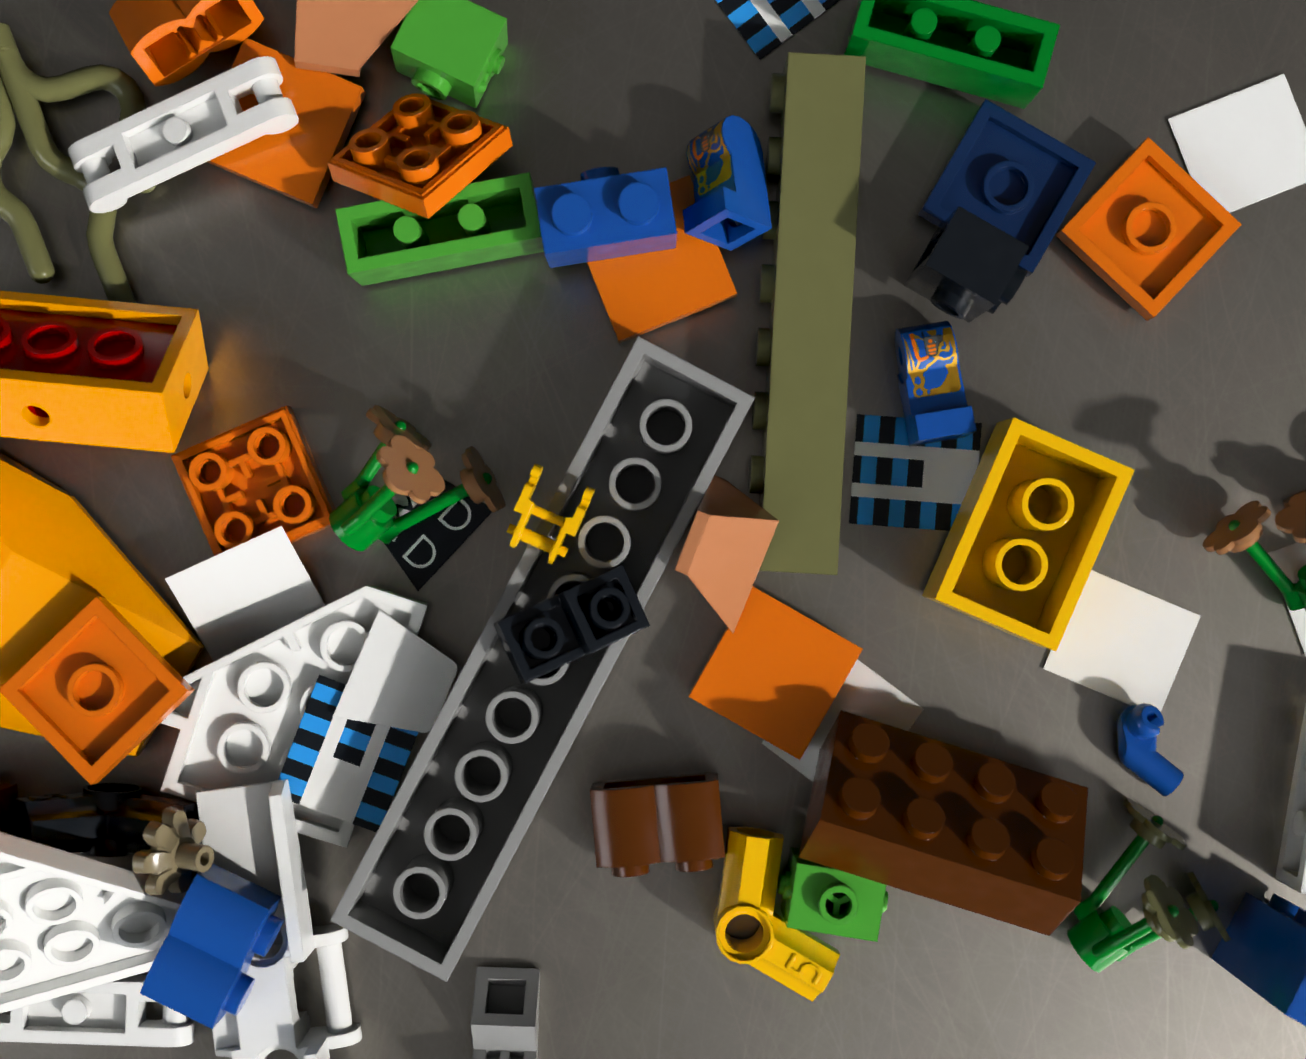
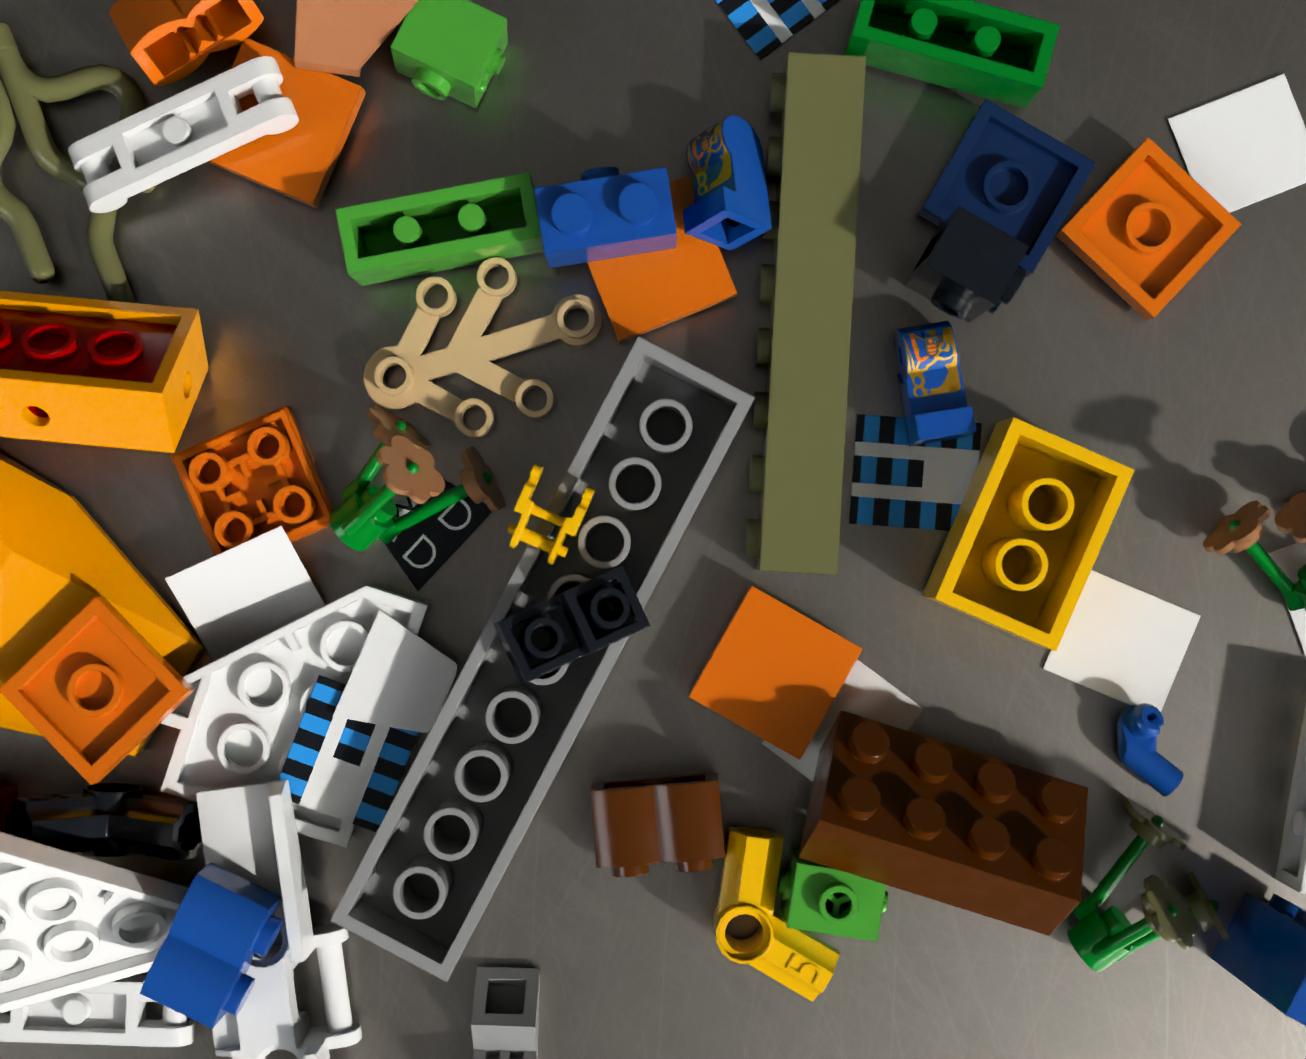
(173, 853): dark tan plant -> none
(420, 154): orange tile -> none
(471, 352): none -> tan plant
(726, 548): nougat slope -> none

